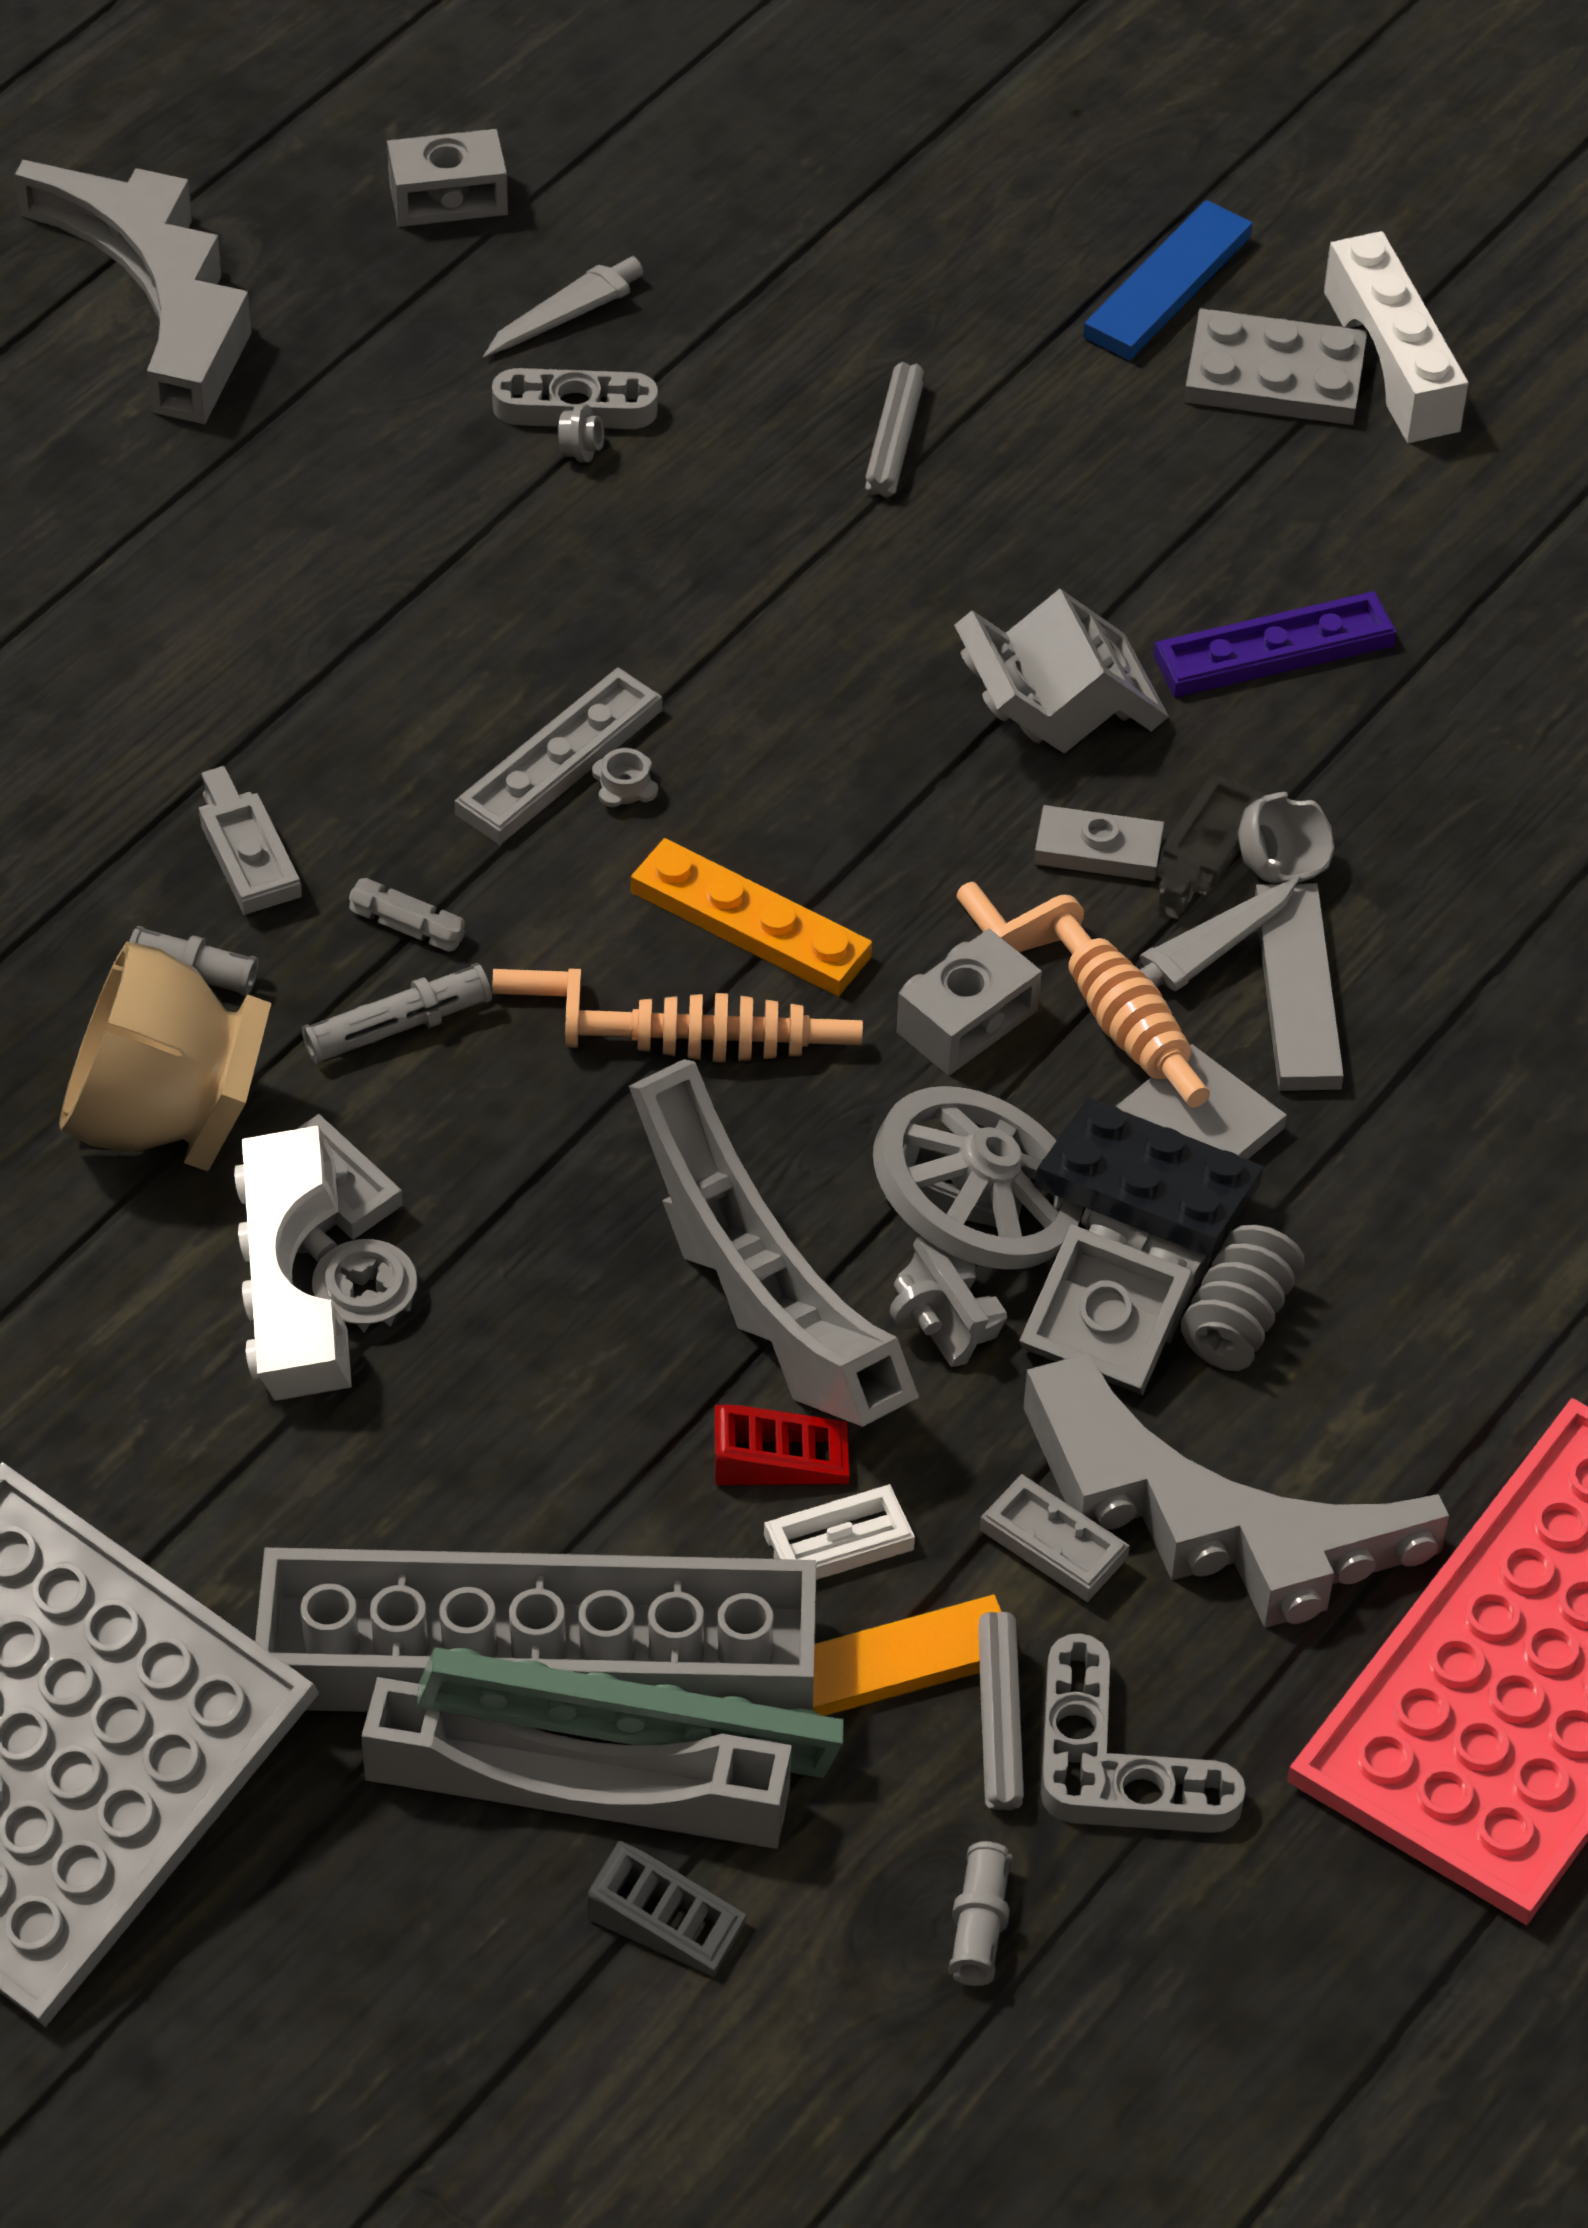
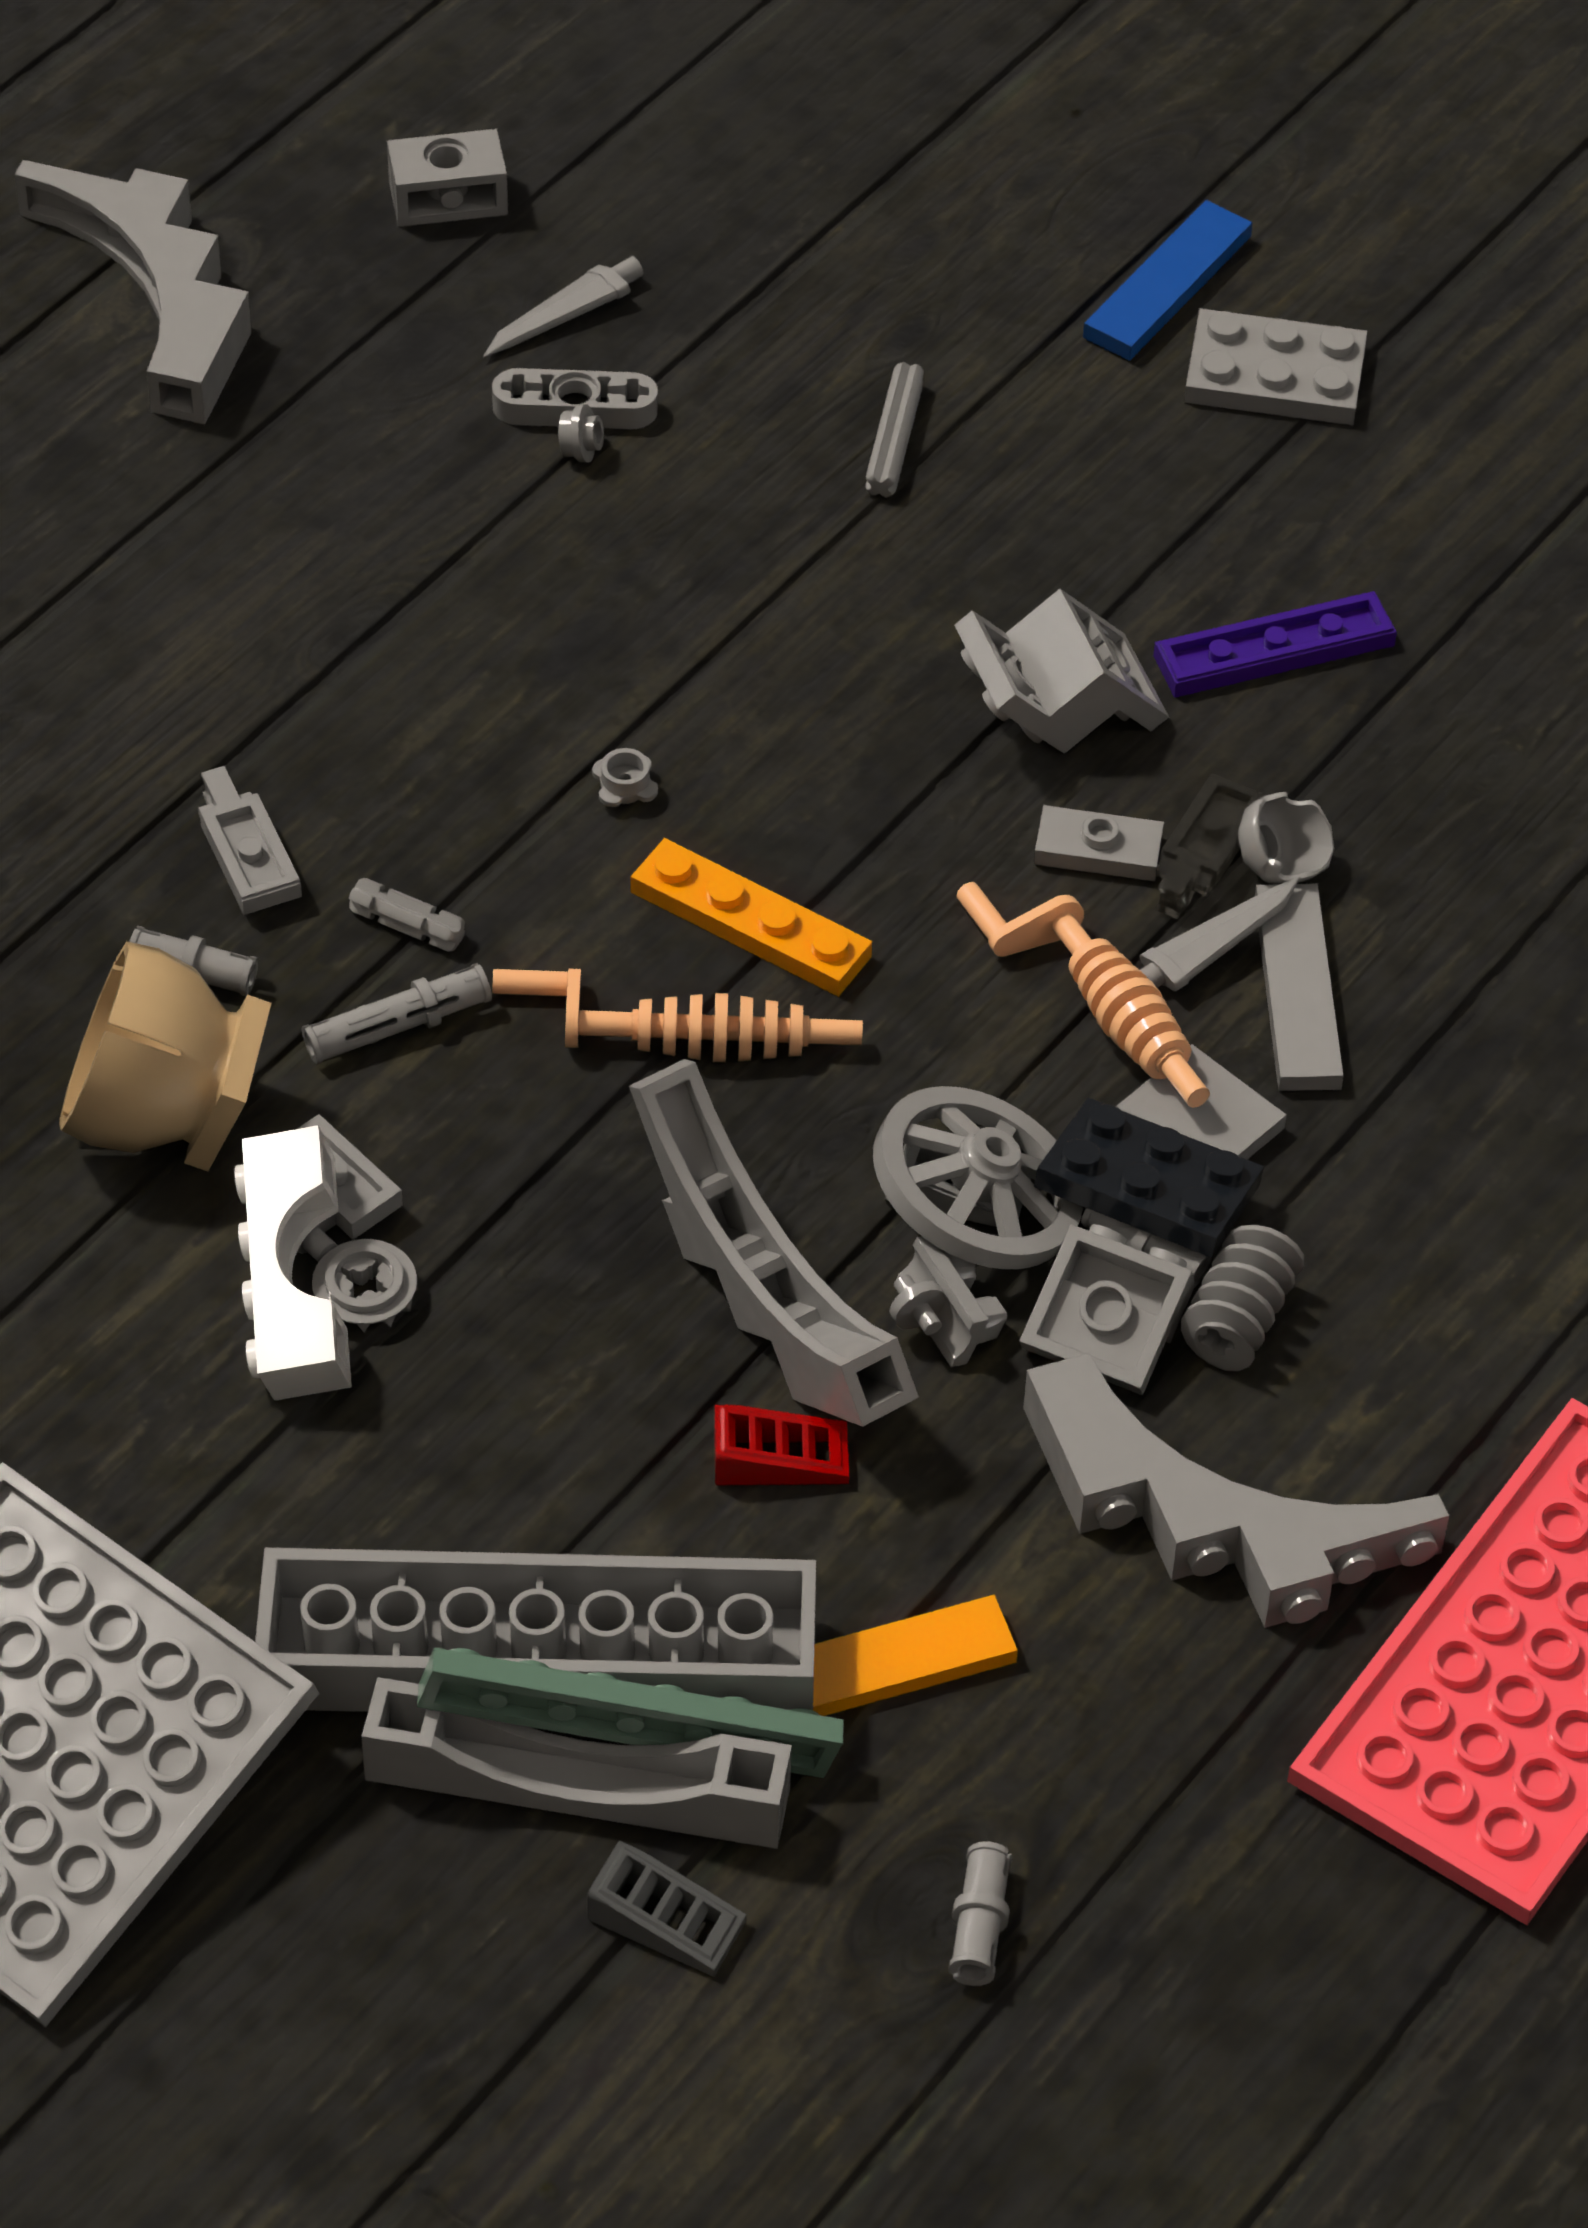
(558, 756): light grey tile -> none
(845, 1544): white tile -> none
(968, 1001): light grey brick -> none
(1000, 1711): light grey axle -> none
(1054, 1537): light grey plate -> none
(1106, 1774): light grey beam -> none
(1419, 371): white arch -> none

